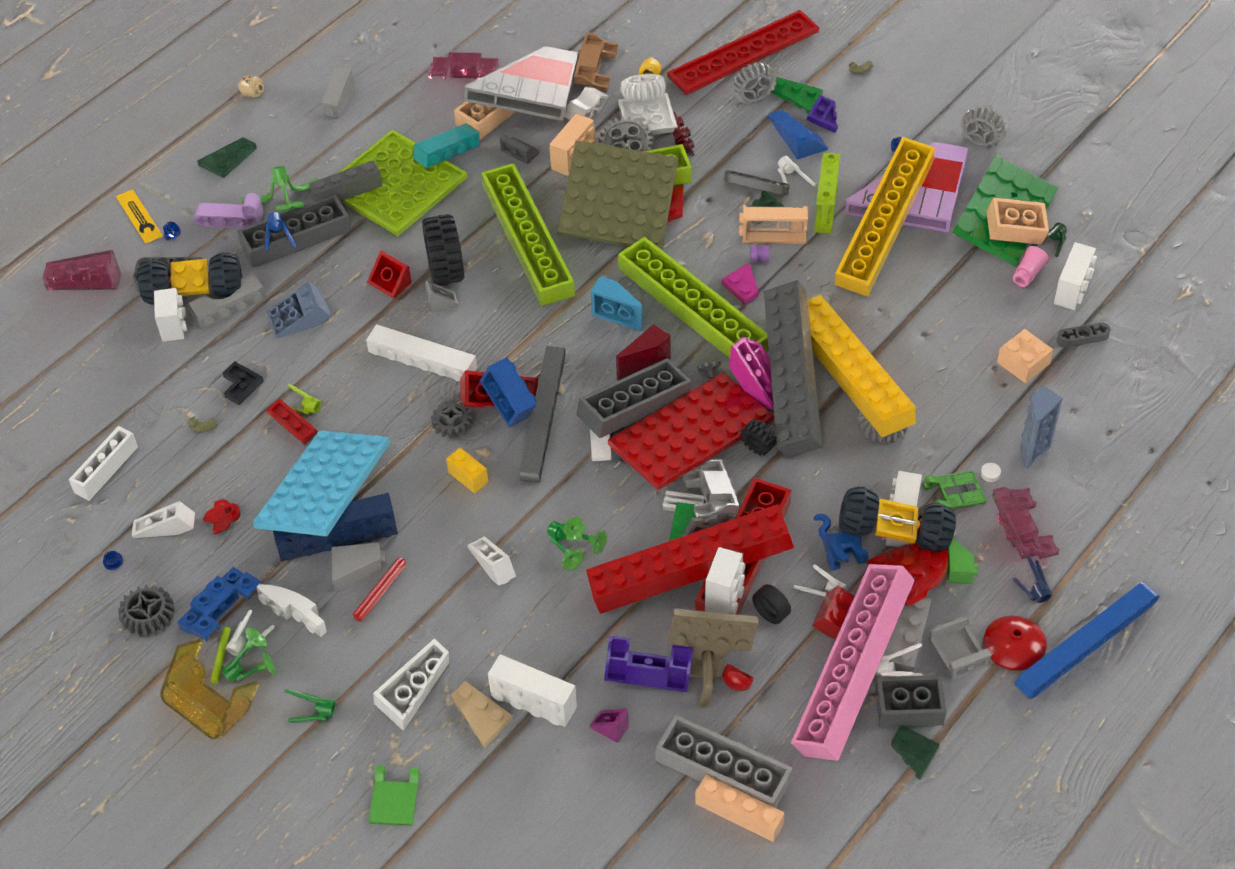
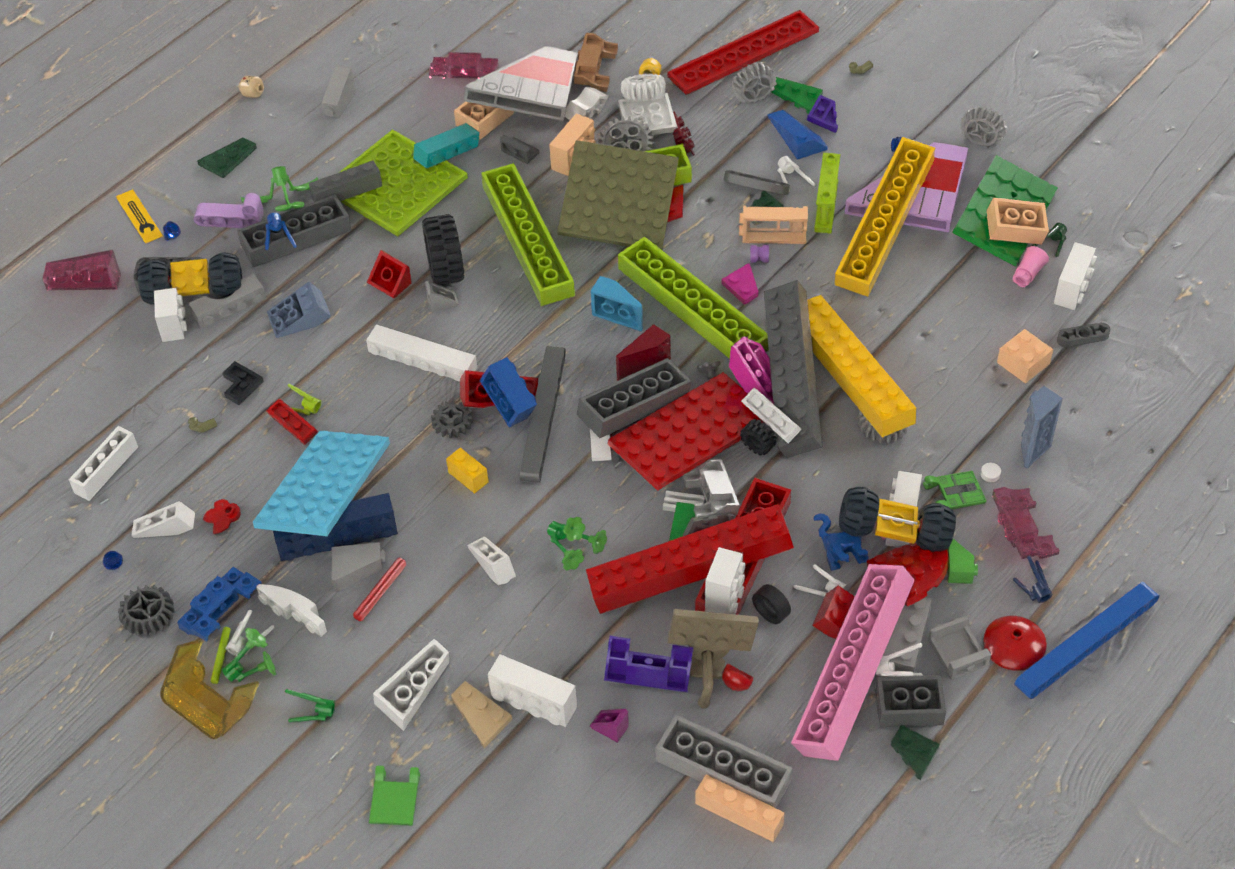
(771, 415): none -> white tile

